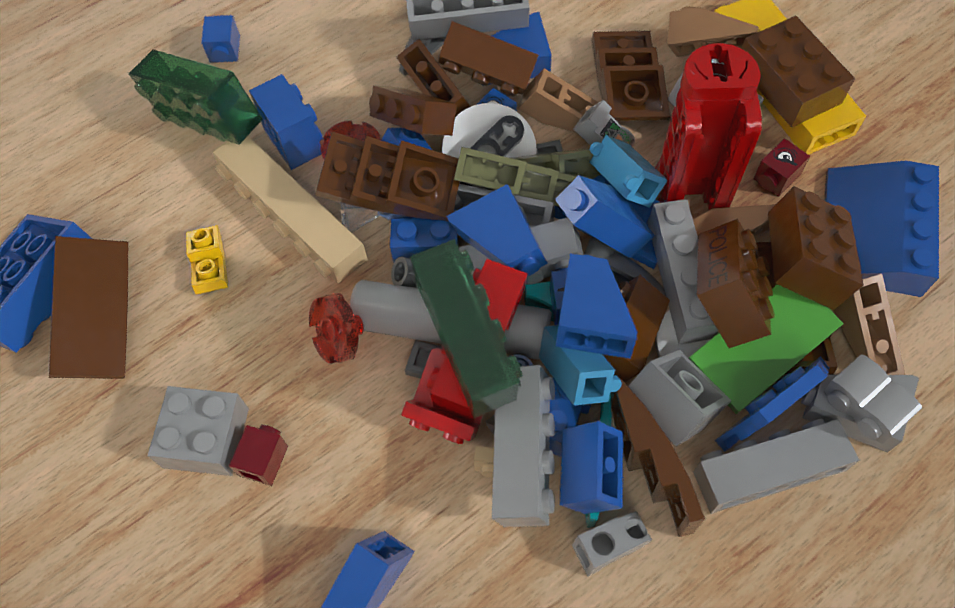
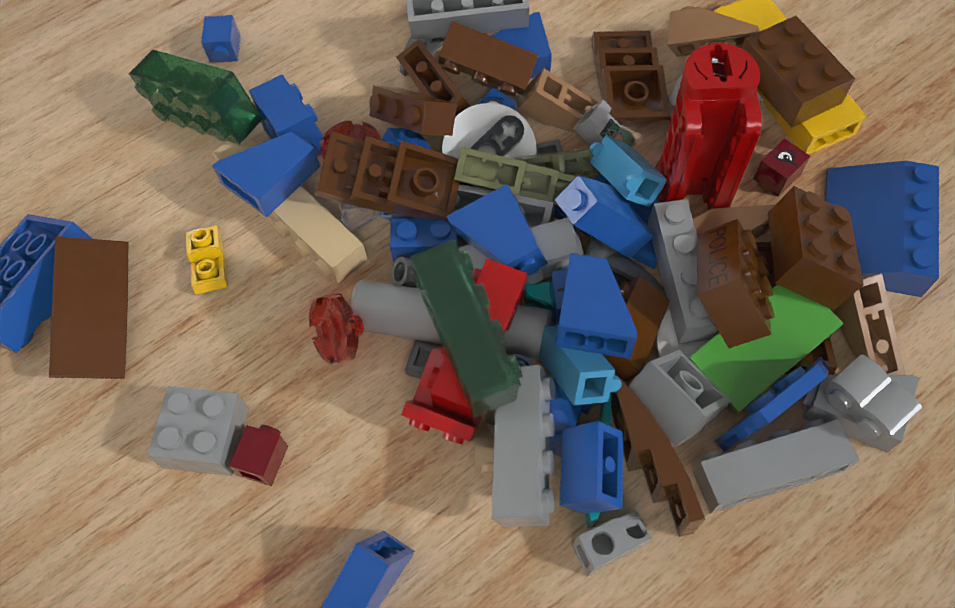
(269, 171): none -> blue slope

